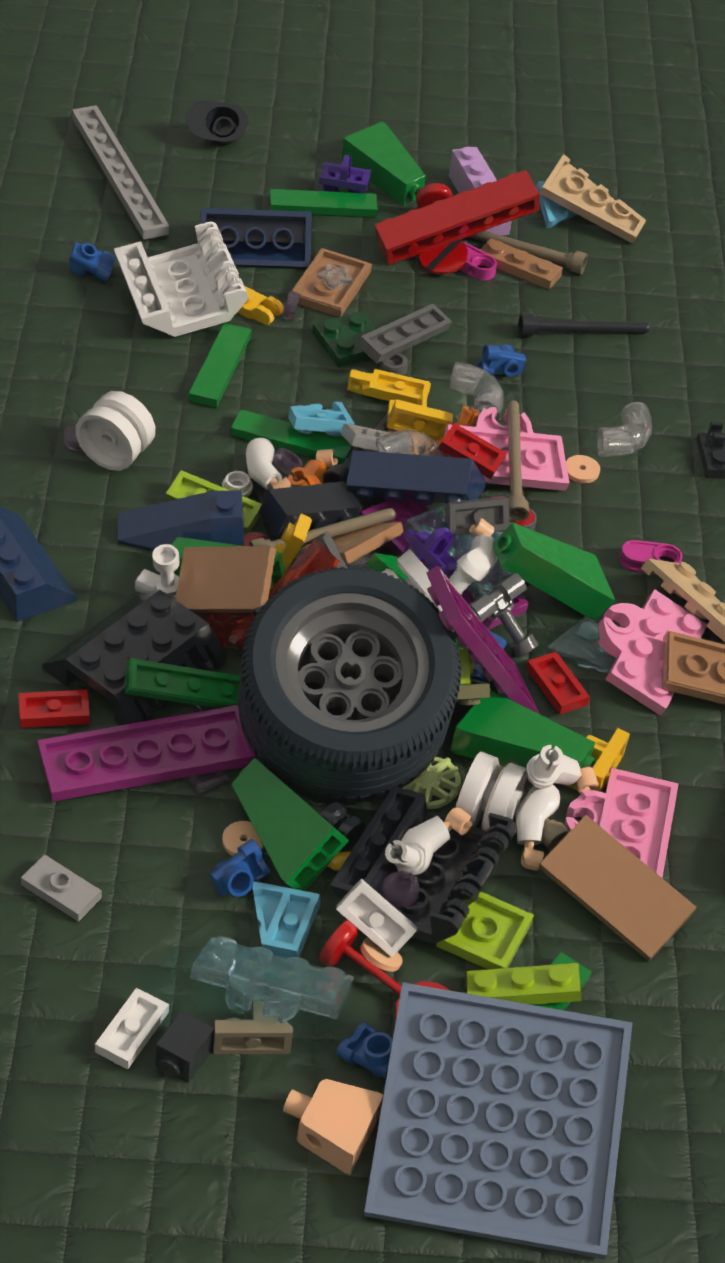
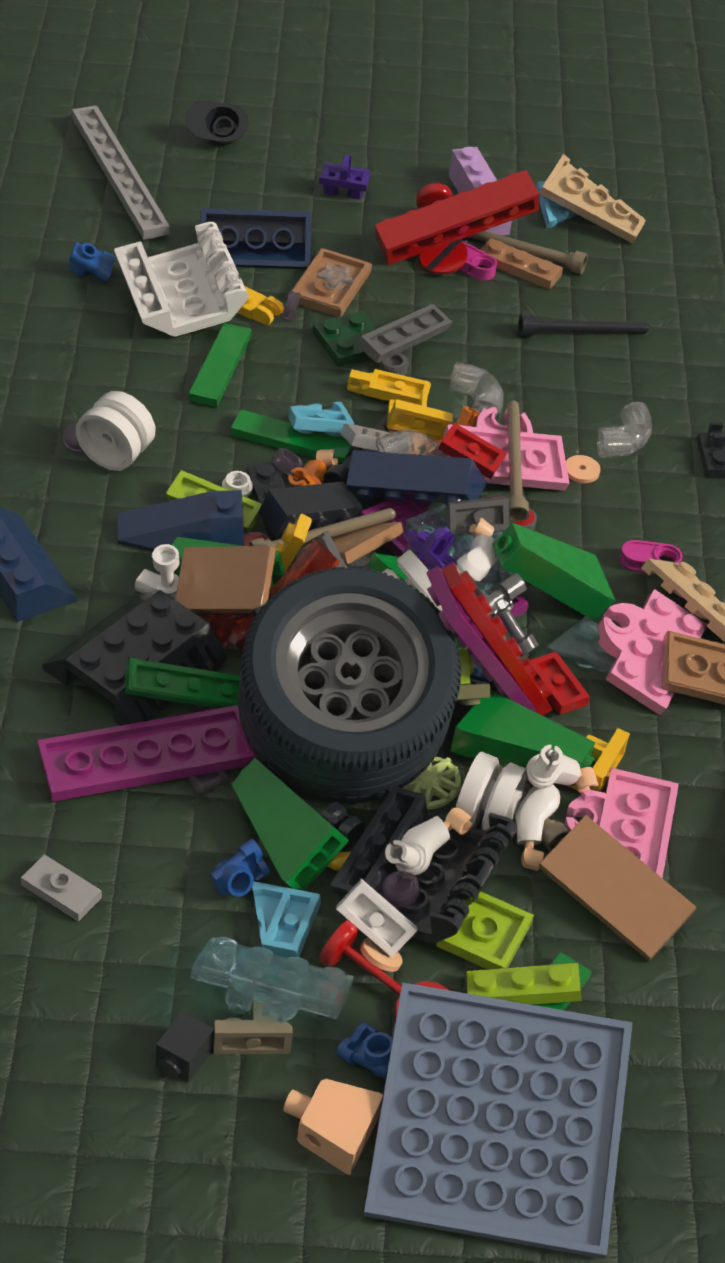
(54, 708): red plate -> none
(131, 1028): white plate -> none
(237, 831): light nougat wheel -> none
(259, 465): white arm -> none
(324, 202): green tile -> none
(388, 160): green slope -> none
(494, 630): none -> red plate
(502, 360): blue plate -> none

